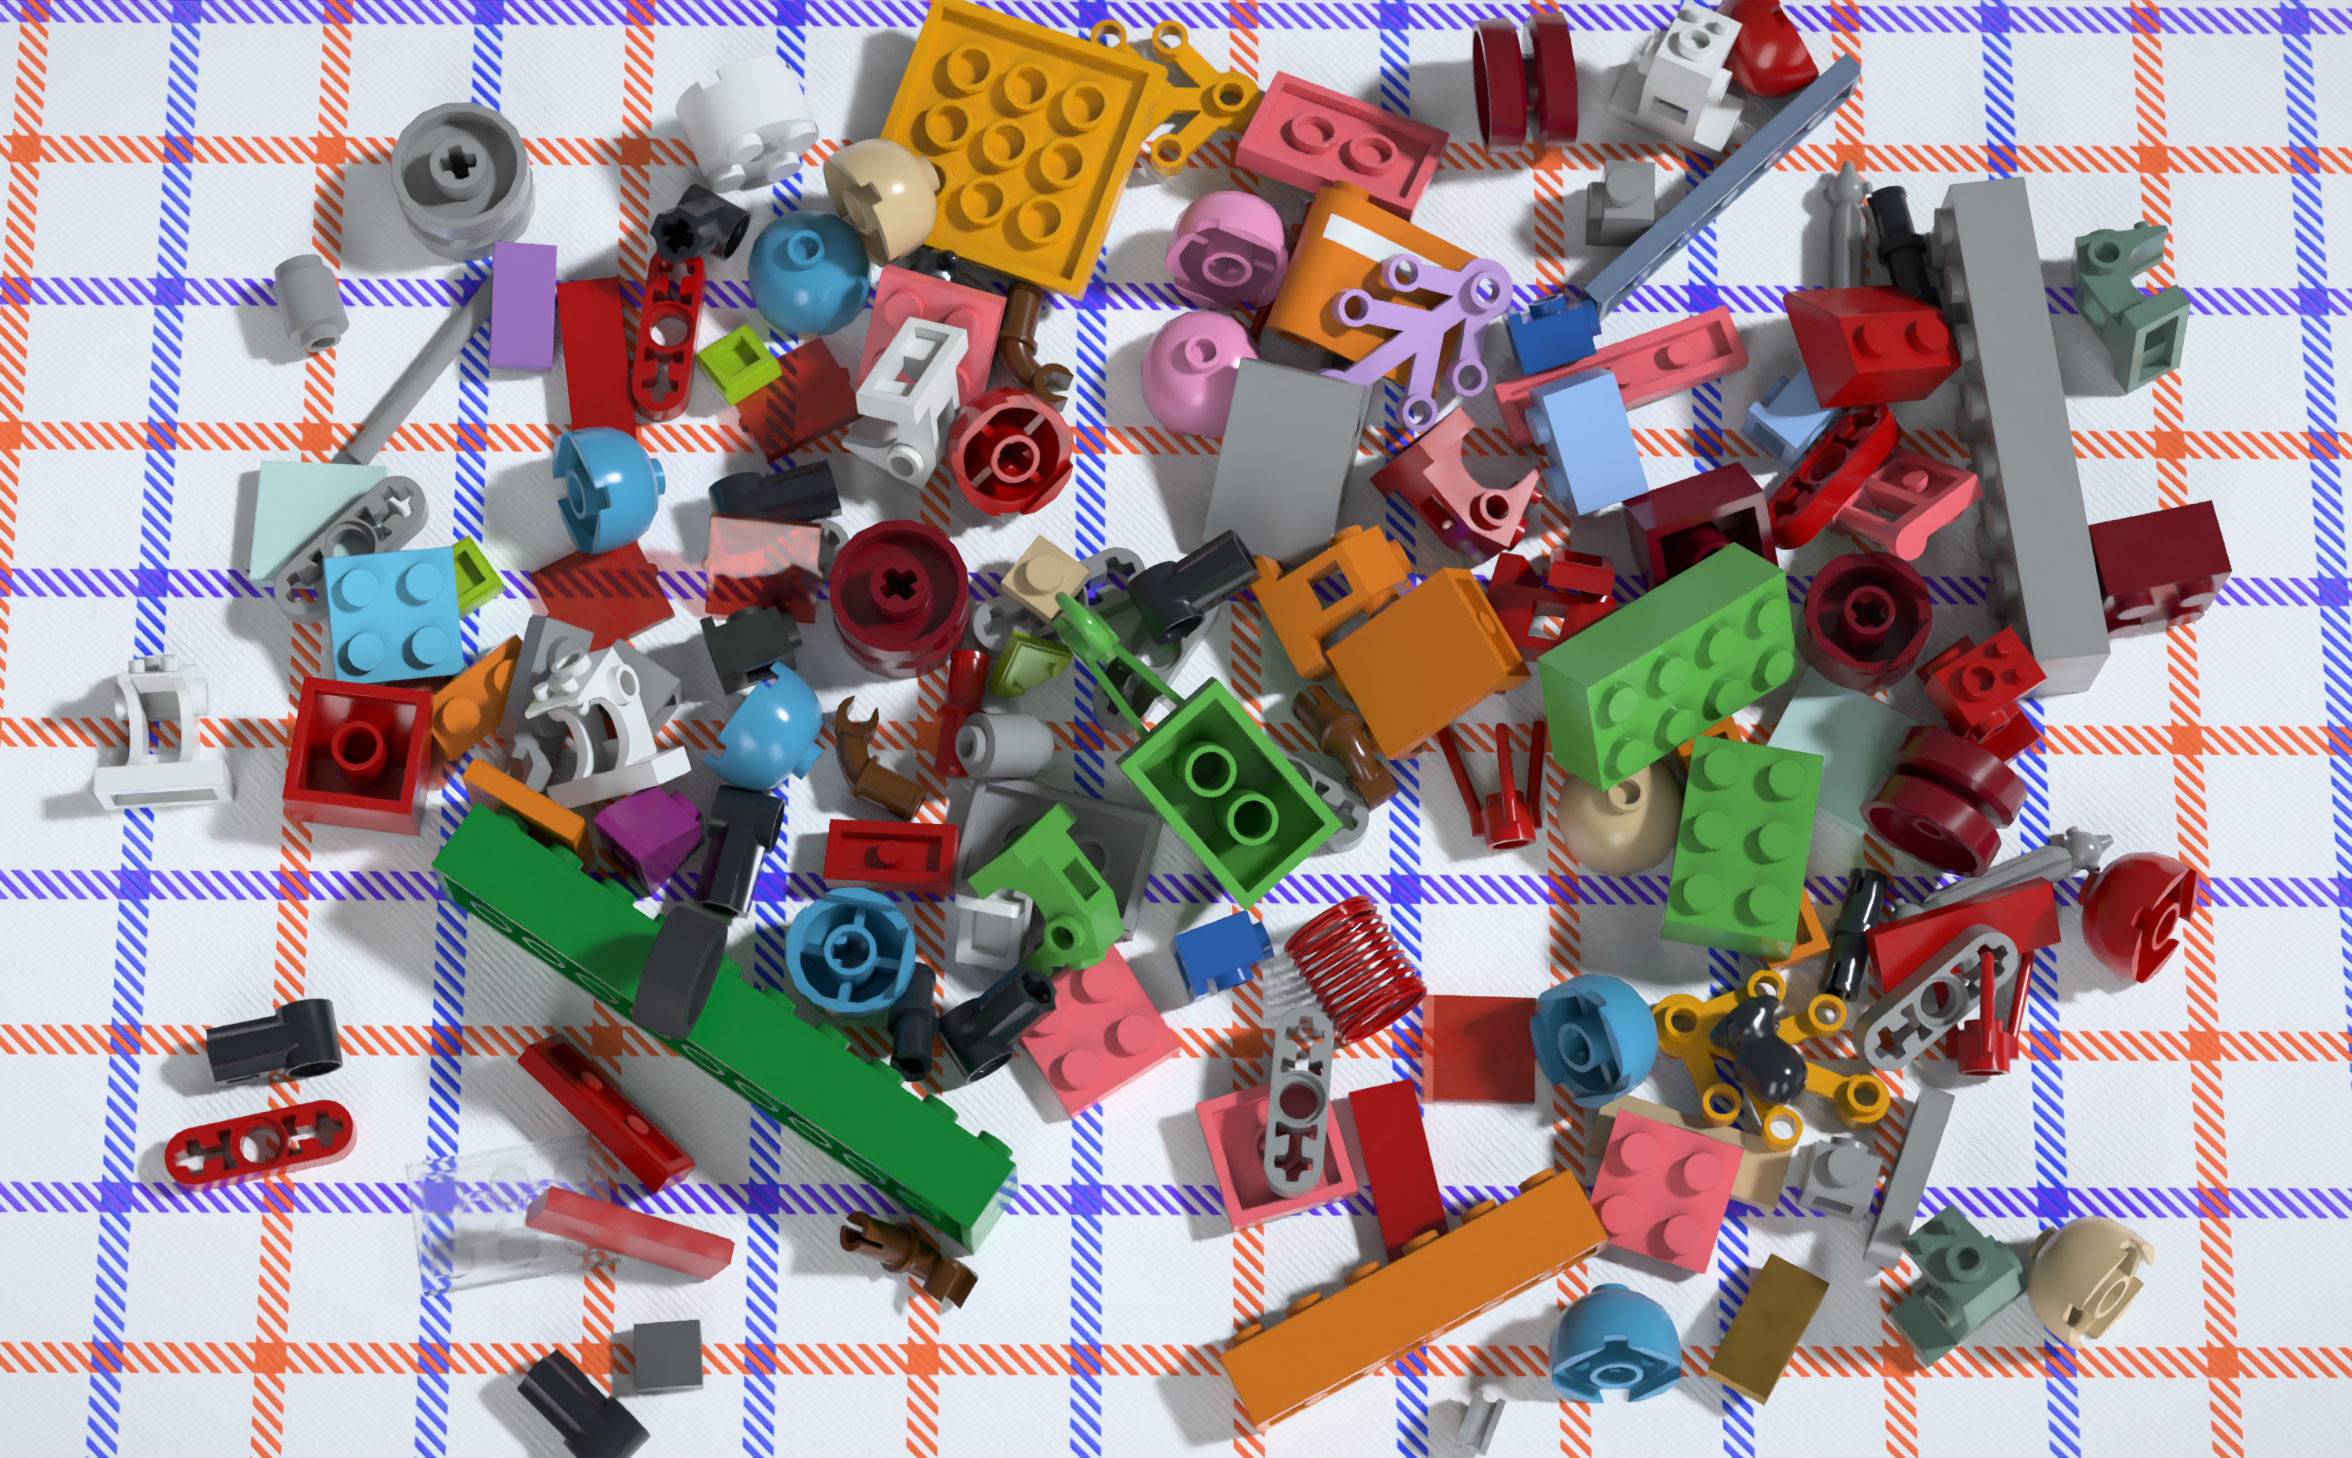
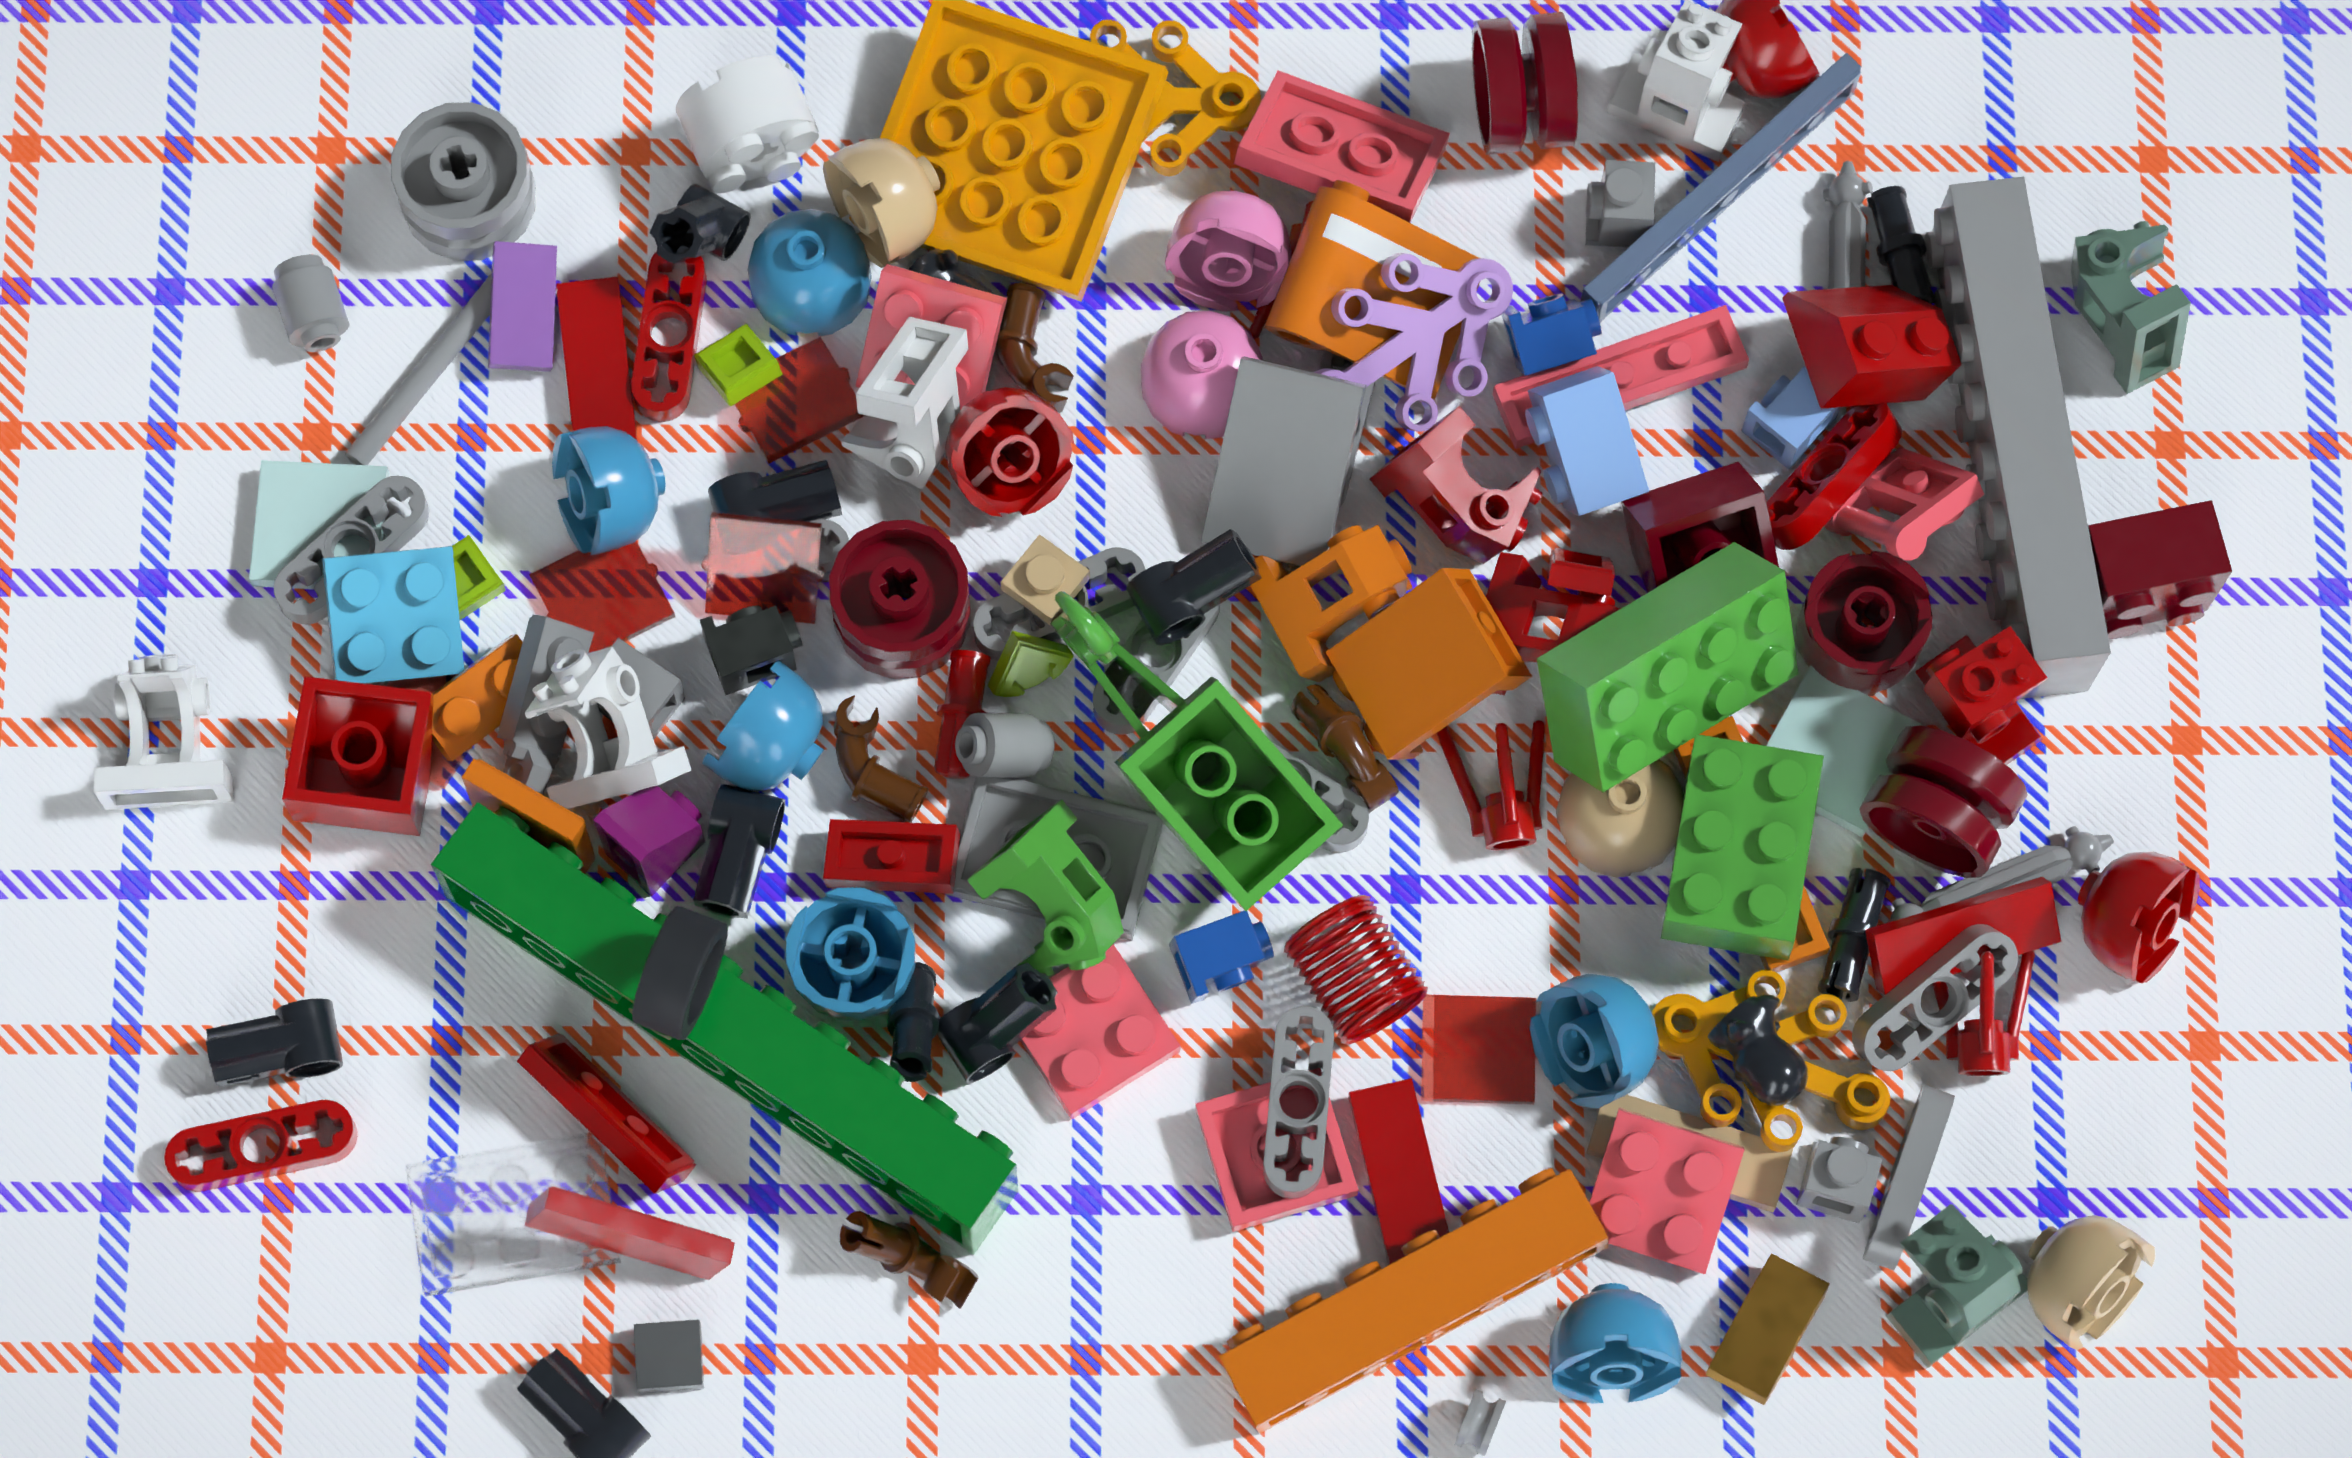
(993, 929): white bracket -> none

